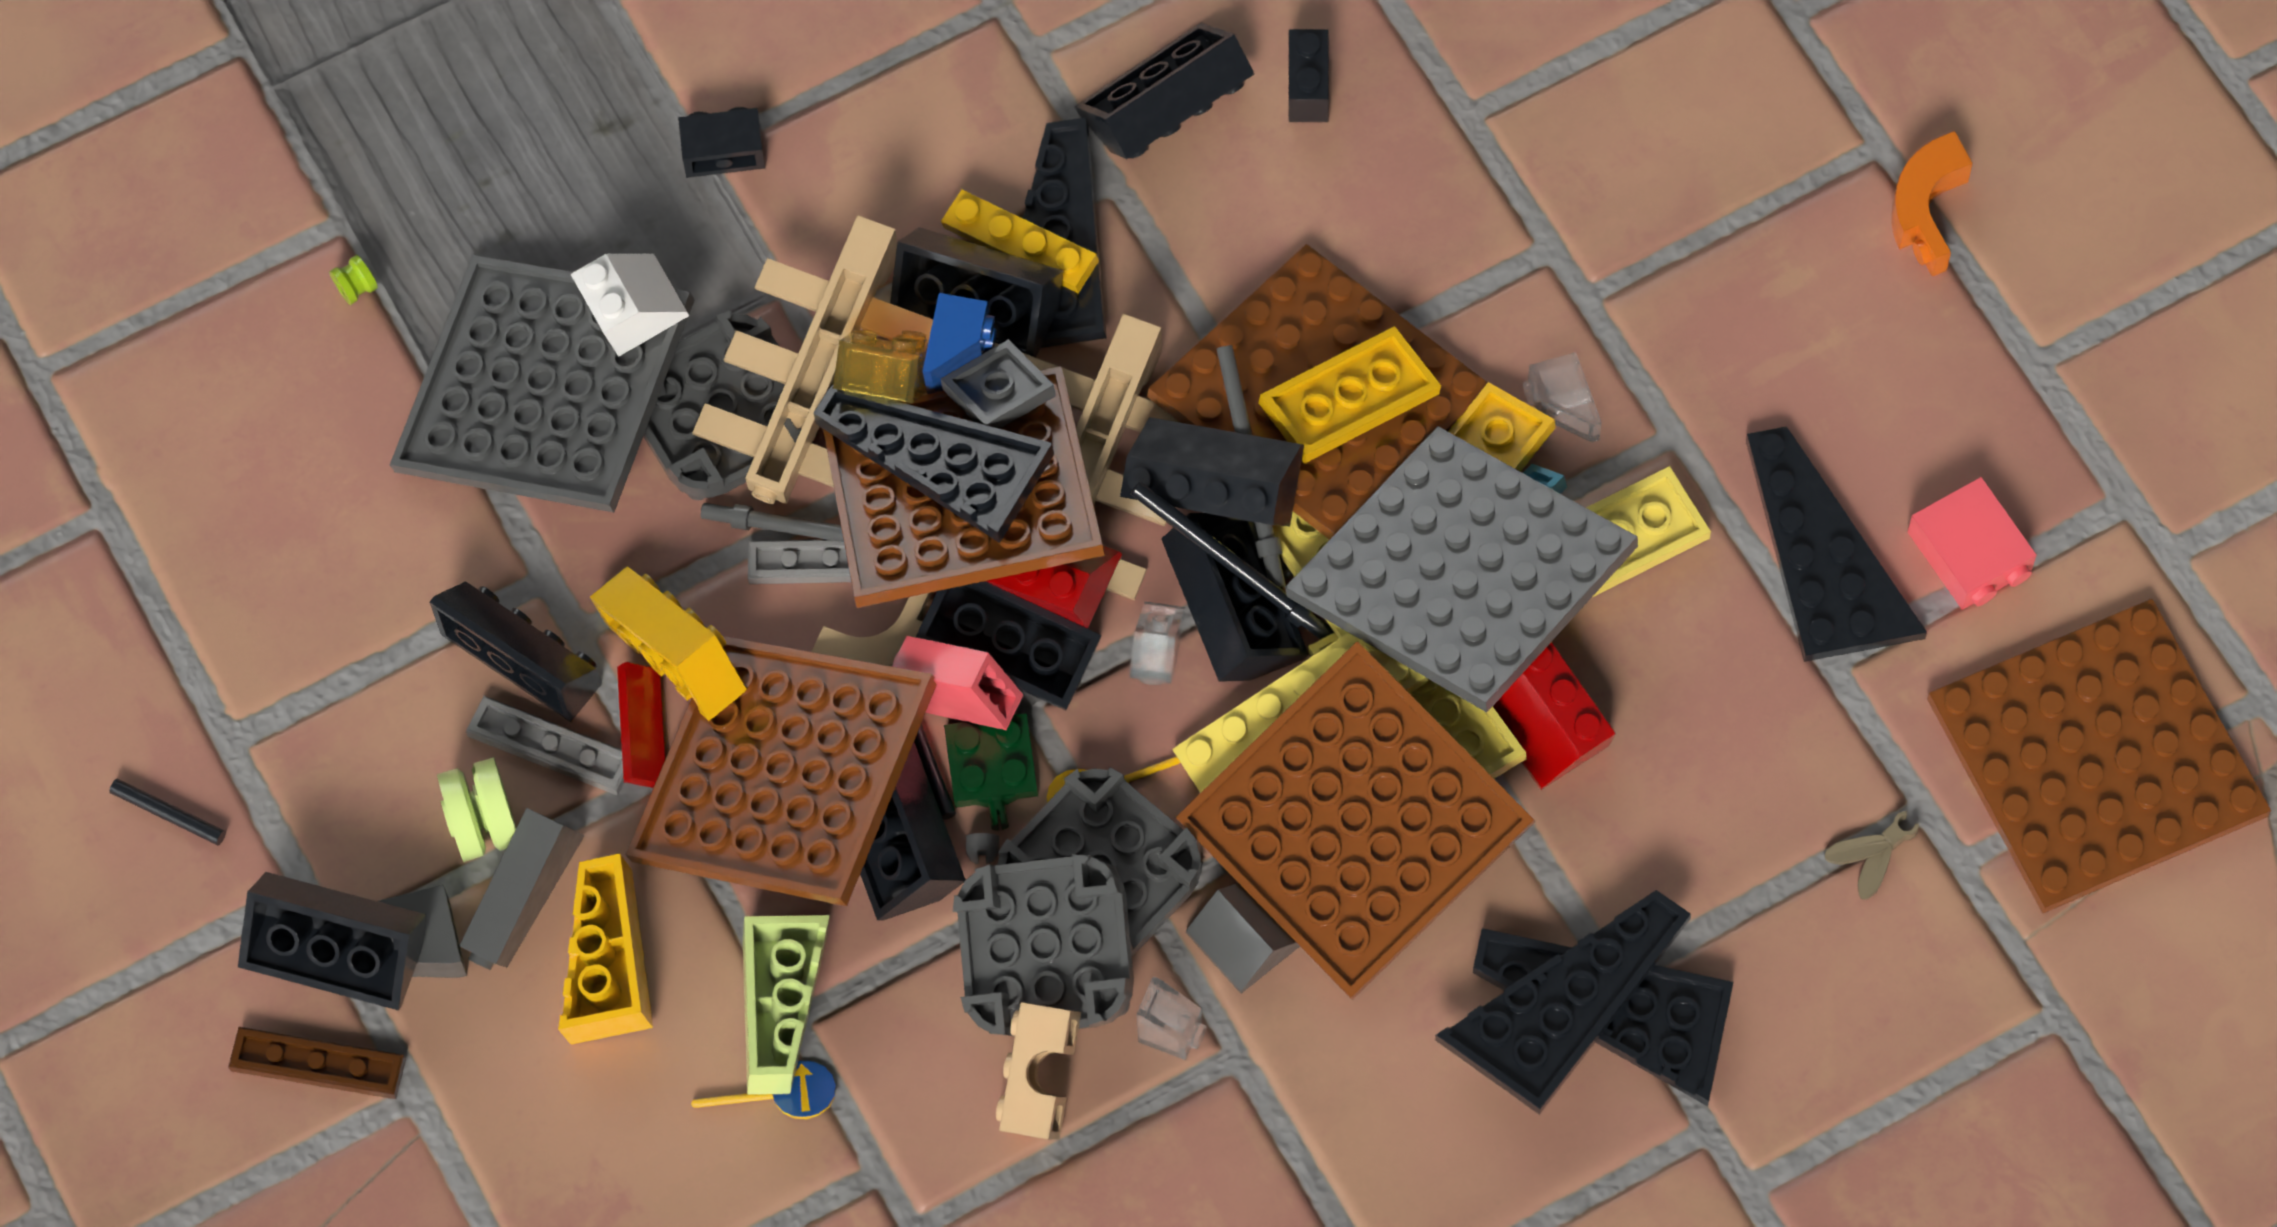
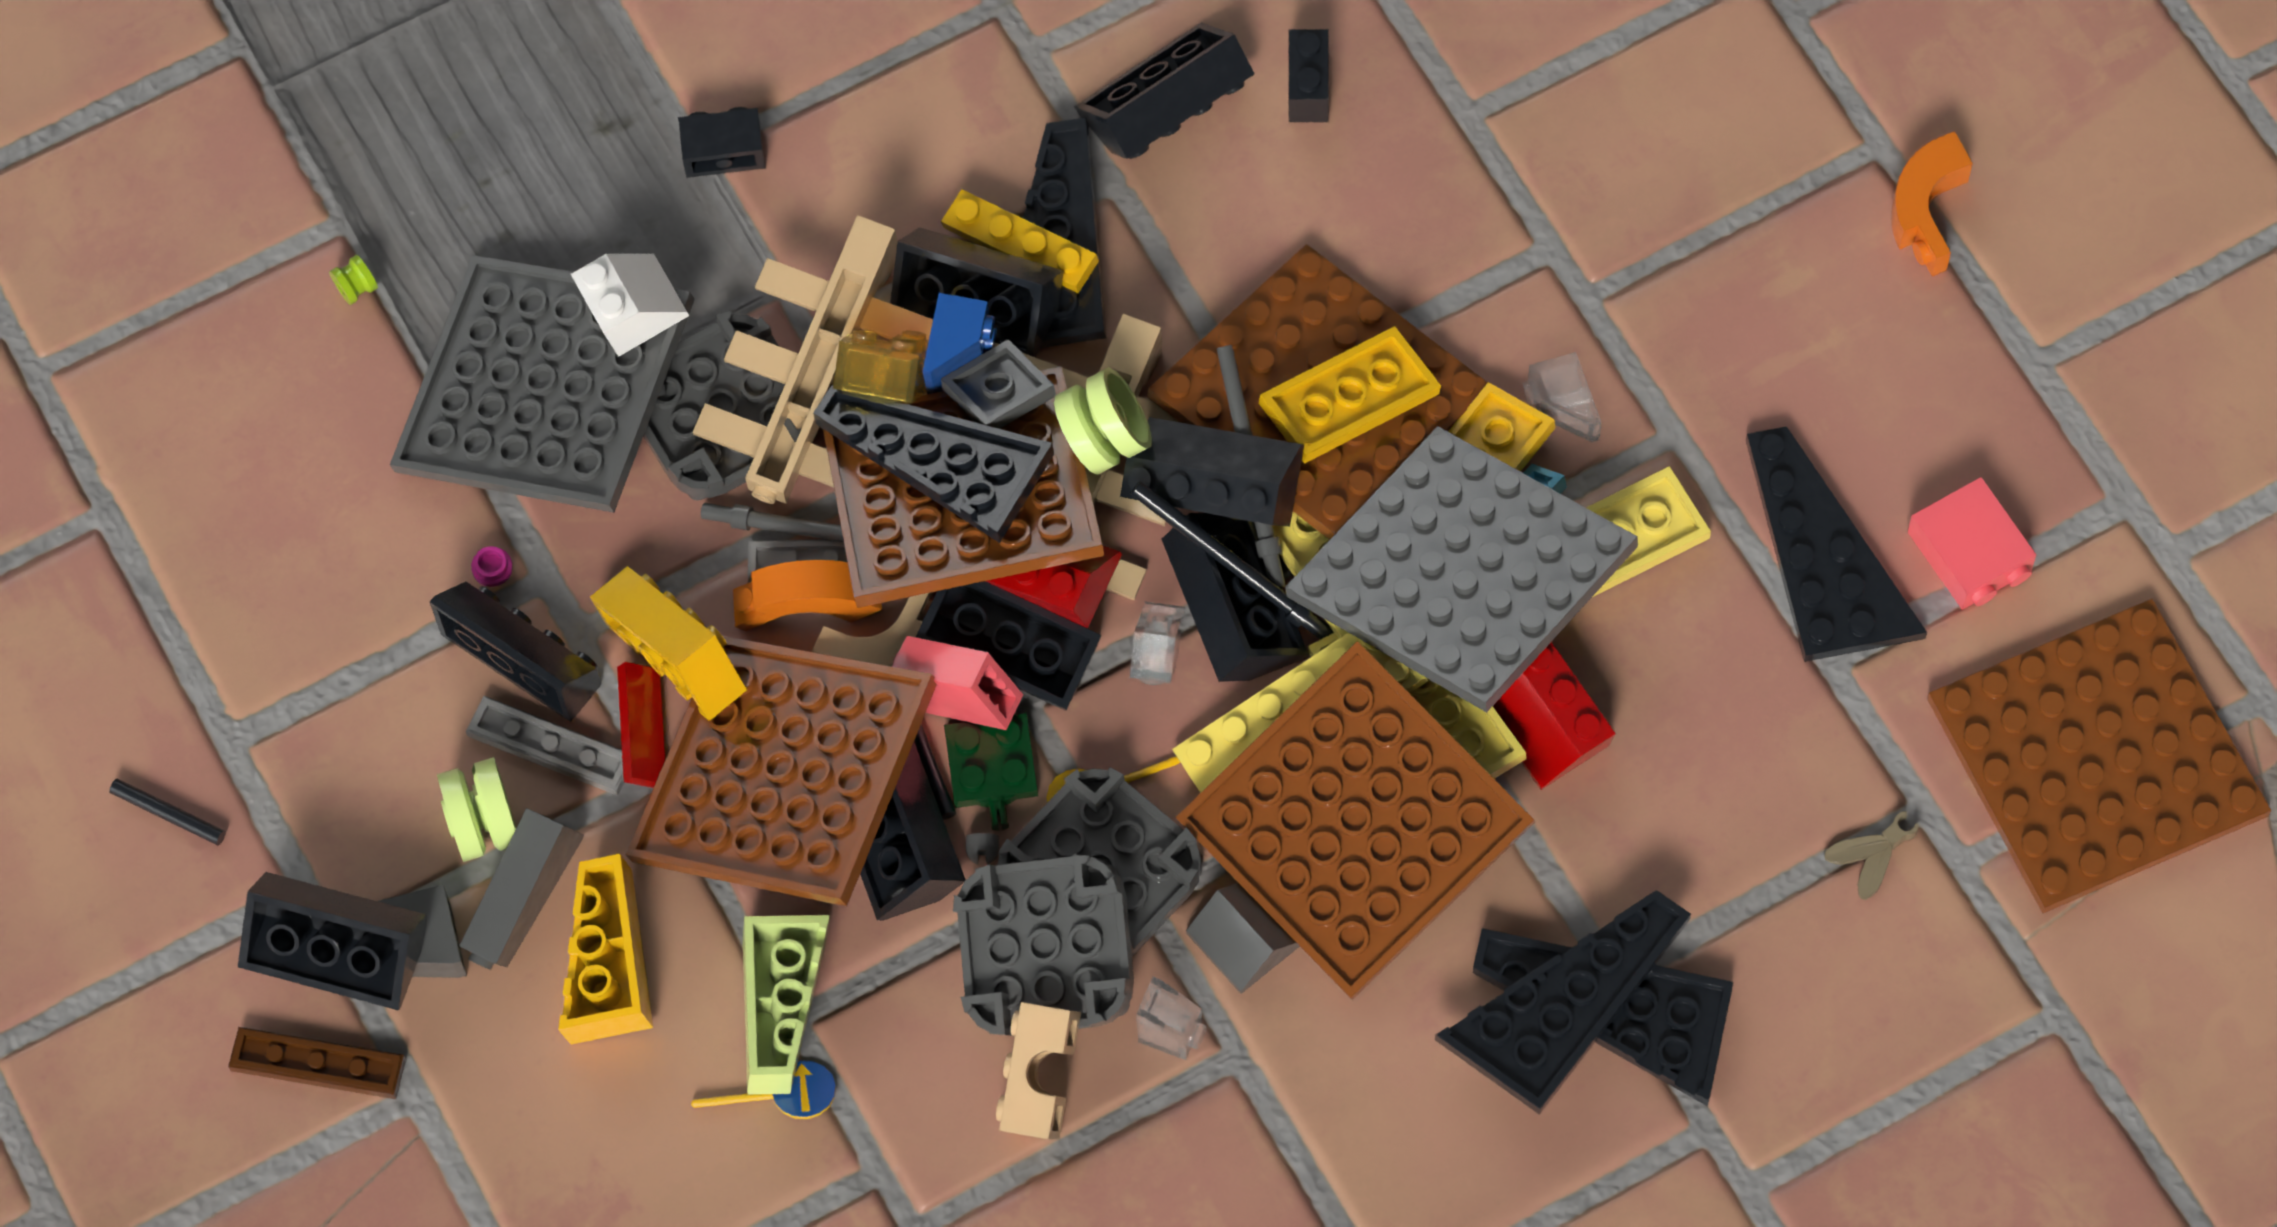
(491, 566): none -> dark pink plate
(797, 588): none -> orange arch
(1102, 421): none -> yellowish green wheel

